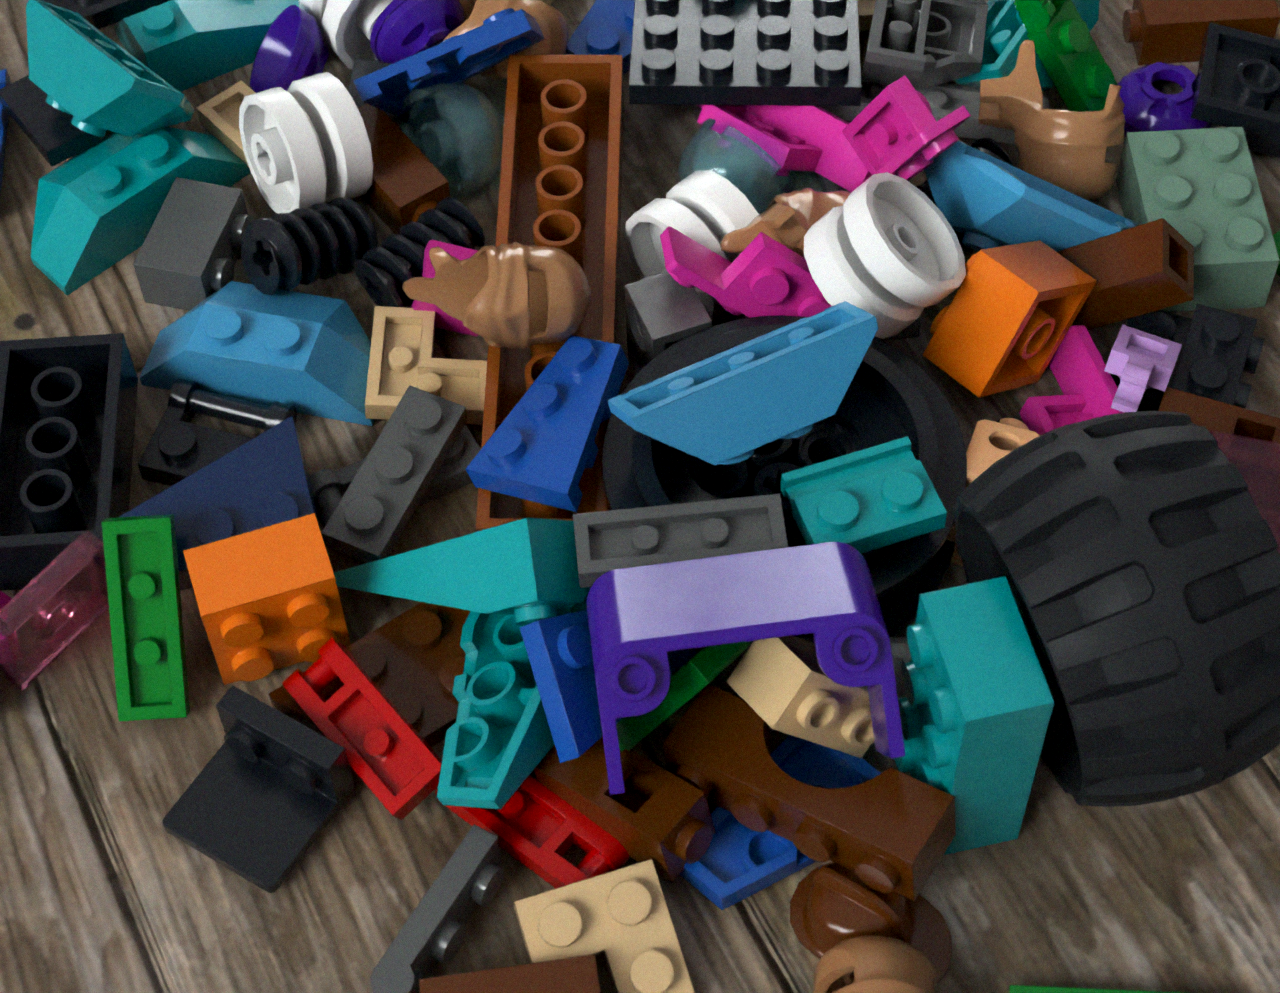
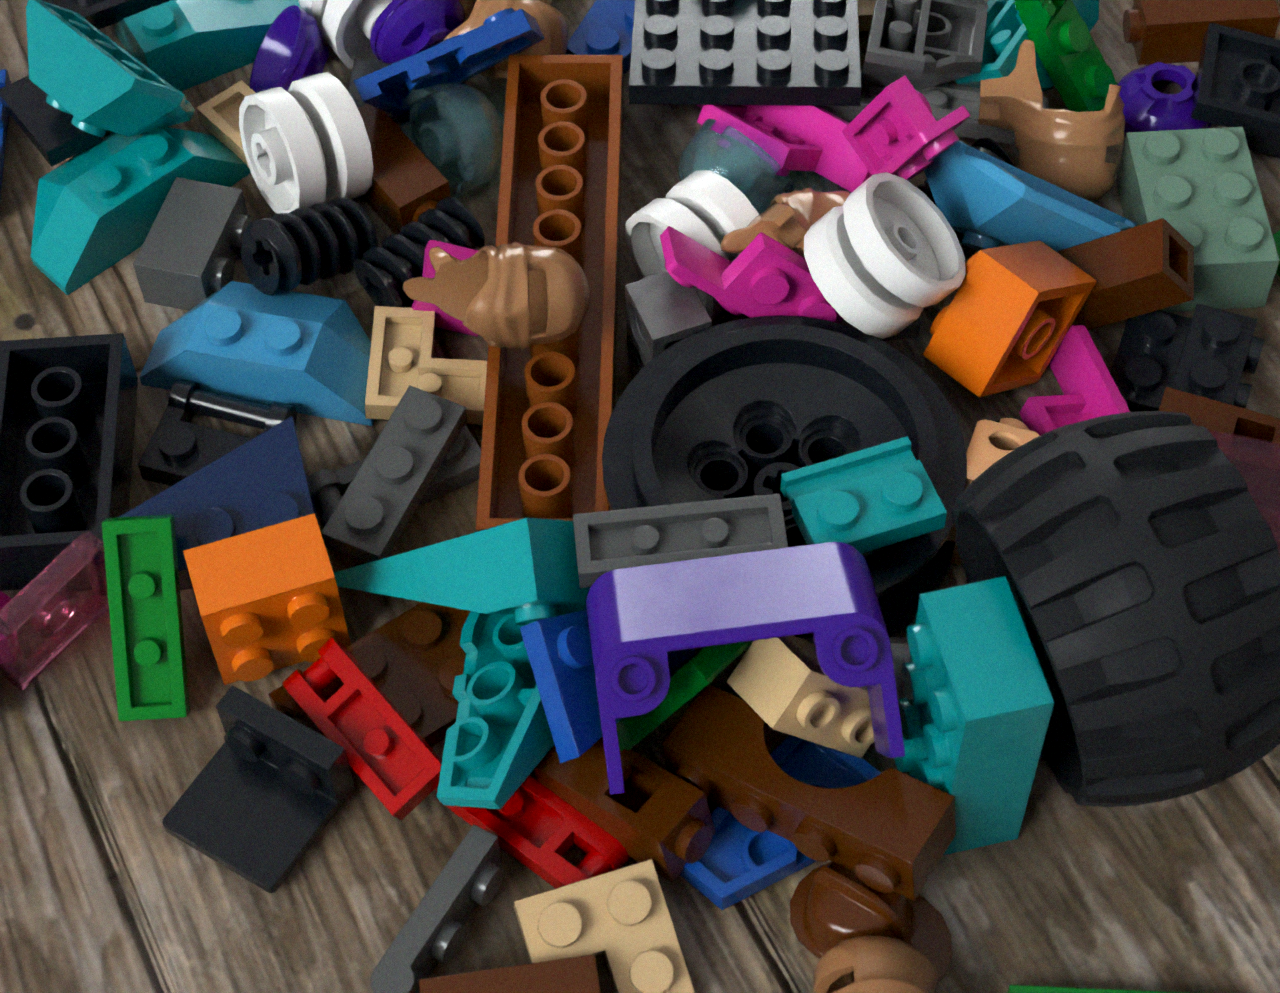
(553, 427): blue wing -> none
(754, 390): dark azure wedge -> none
(1141, 364): lavender plate -> none

